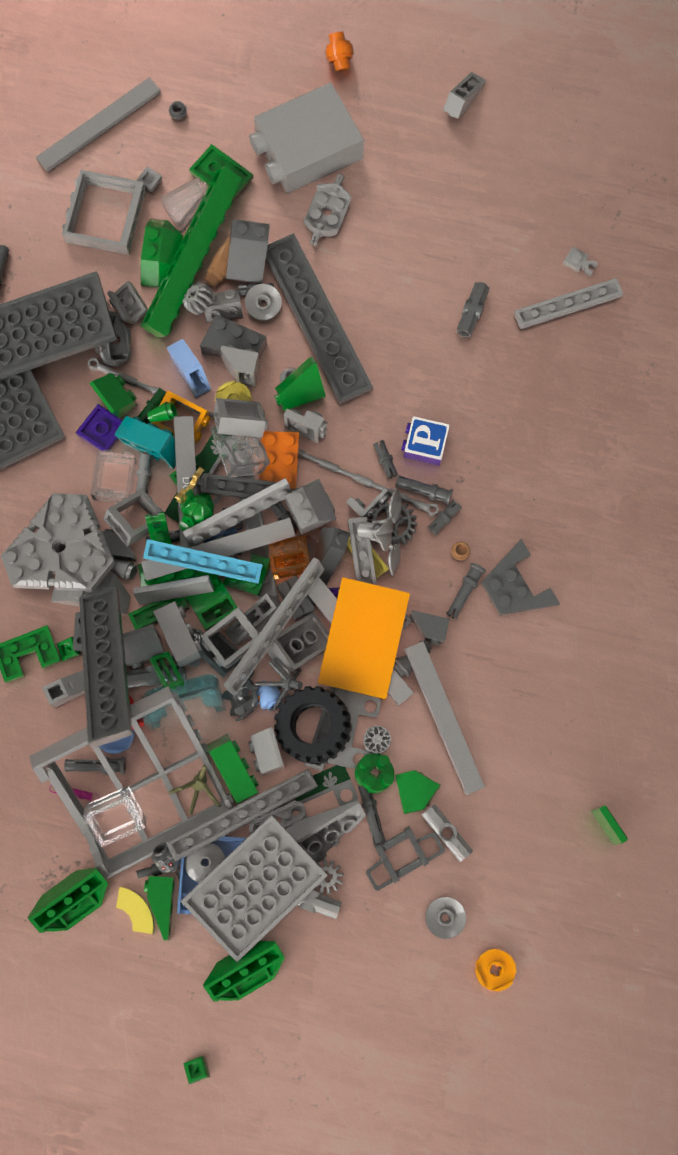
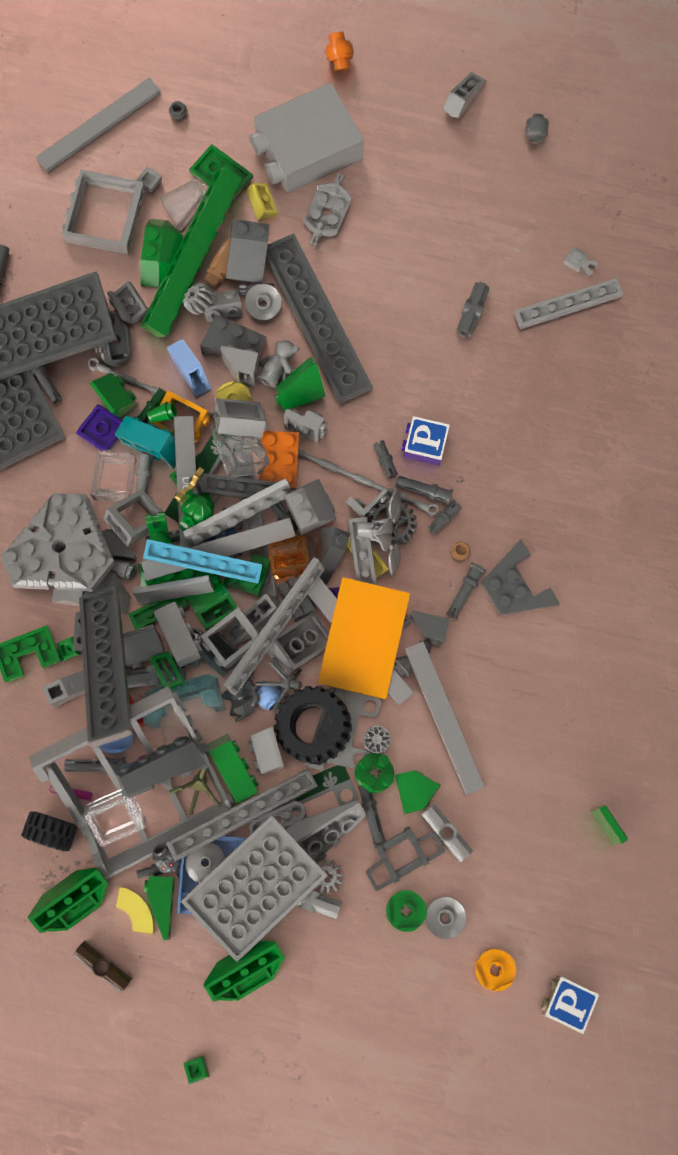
(46, 384): none -> dark grey pin
(49, 831): none -> black tyre
(91, 957): none -> dark brown piece
(160, 766): none -> dark grey wedge
(262, 201): none -> light yellow slope
(276, 364): none -> light grey piece
(398, 919): none -> green plate
(536, 128): none -> dark grey head
(569, 1004): none -> piece

